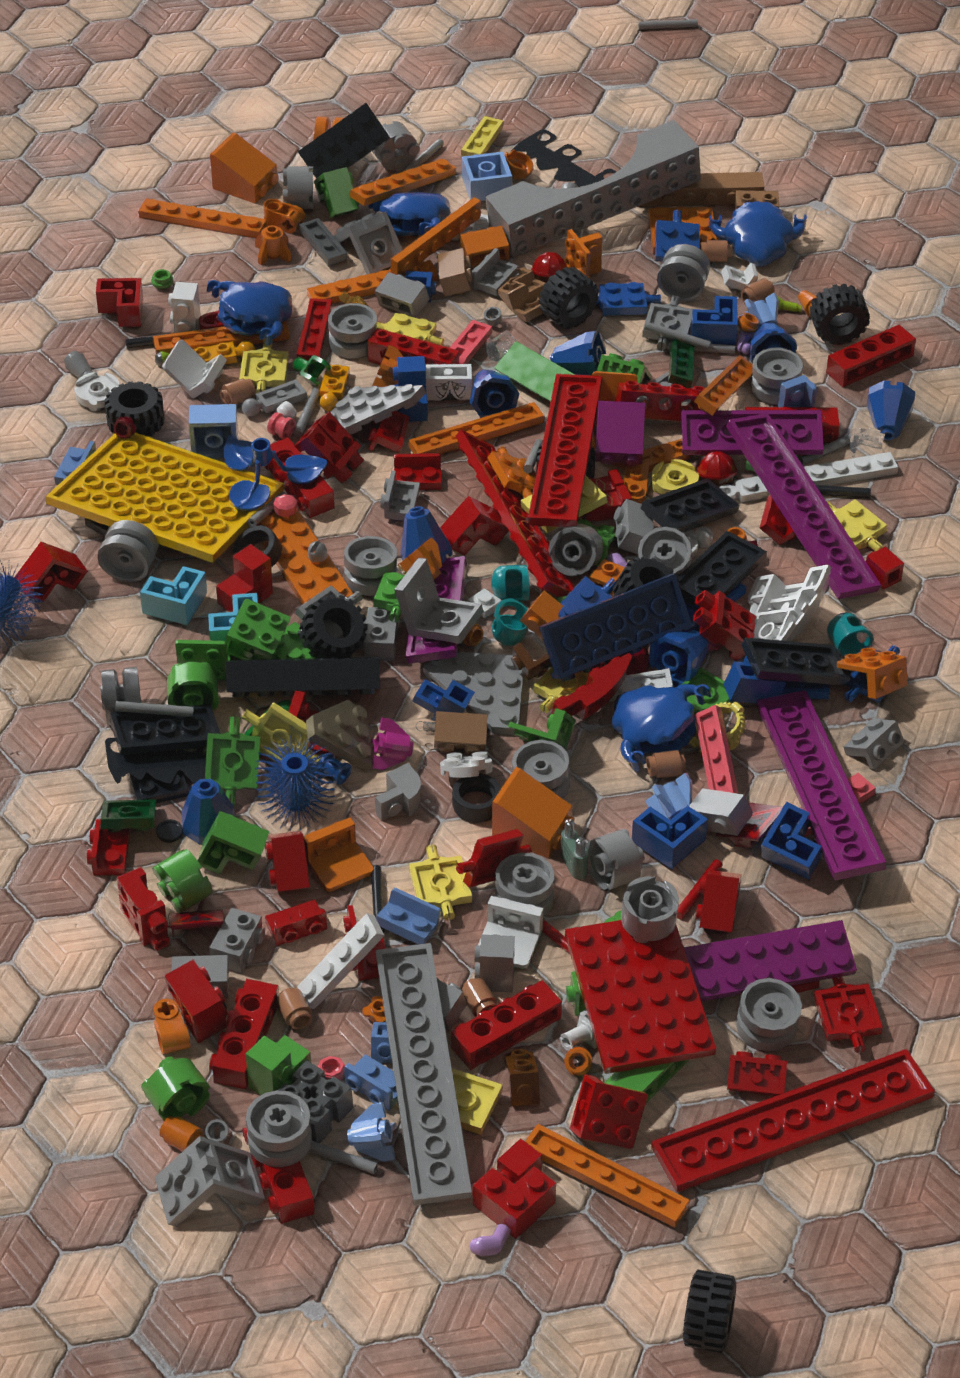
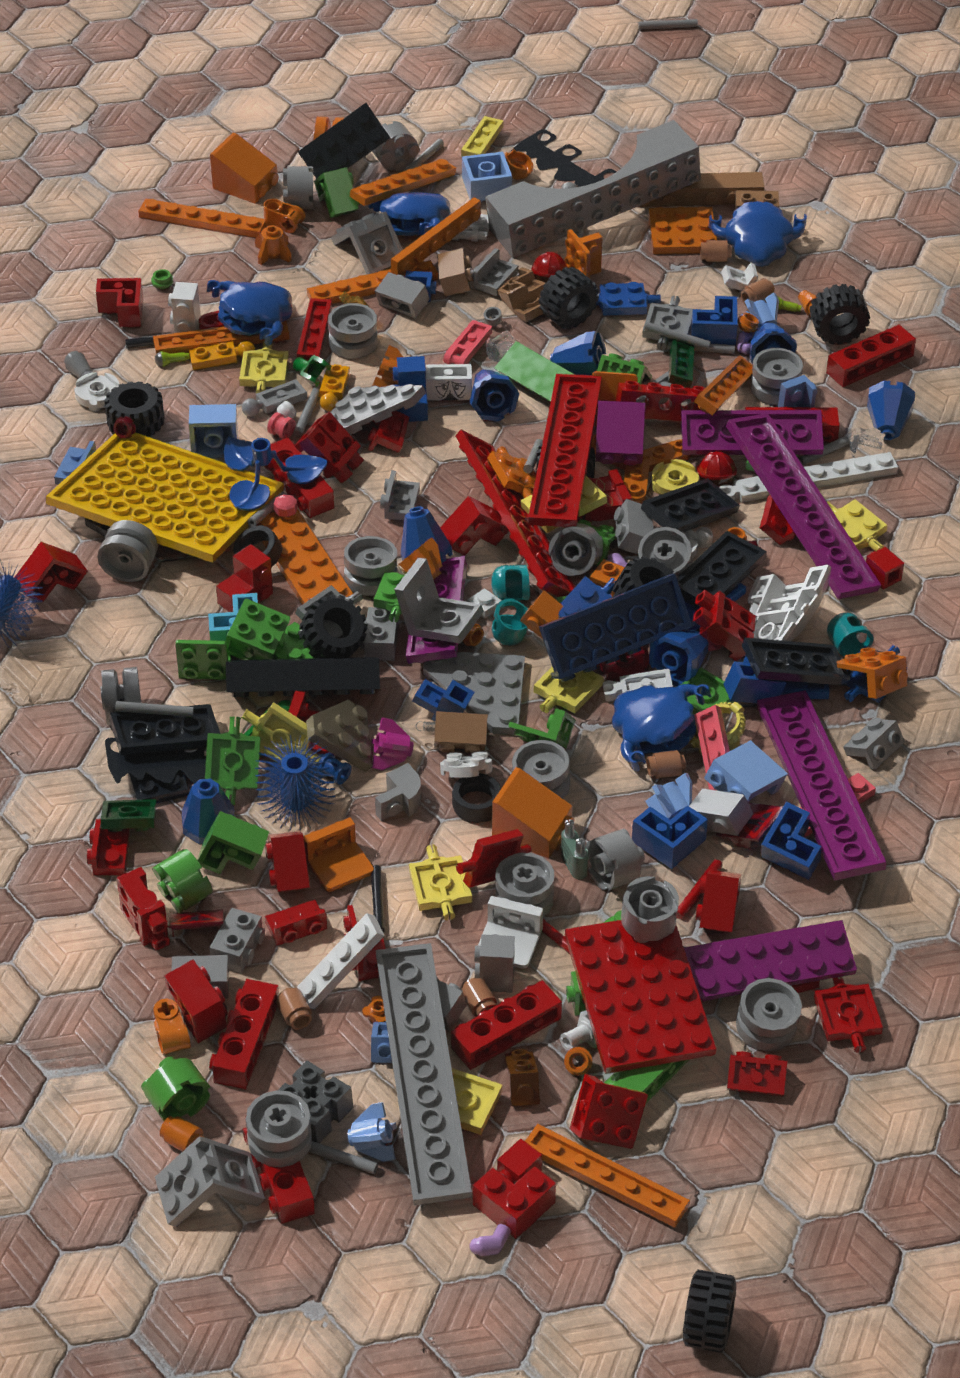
(169, 831): black piece -> none
(176, 599): medium azure brick -> none
(191, 370): white bracket -> none
(192, 685): bright green brick -> none
(210, 1132): light grey hinge -> none
(237, 391): nougat brick -> none
(274, 1063): bright green brick -> none
(320, 551): light grey hinge -> none
(323, 242): dark grey plate -> none
(333, 1067): coral tile -> none
(372, 1080): medium blue bracket -> none
(408, 347): red brick -> none
(409, 917): medium blue bracket -> none
(412, 327): light yellow plate -> none
(419, 468): red bracket -> none
(482, 428): orange plate -> none
(483, 242): orange brick -> none
(524, 662): reddish brown bracket -> none
(598, 691): red slope -> none
(674, 233): blue plate -> none
(683, 272): light grey wheel -> none
(746, 772): none -> light blue panel
(791, 1120): red plate -> none
(844, 491): black bar -> none

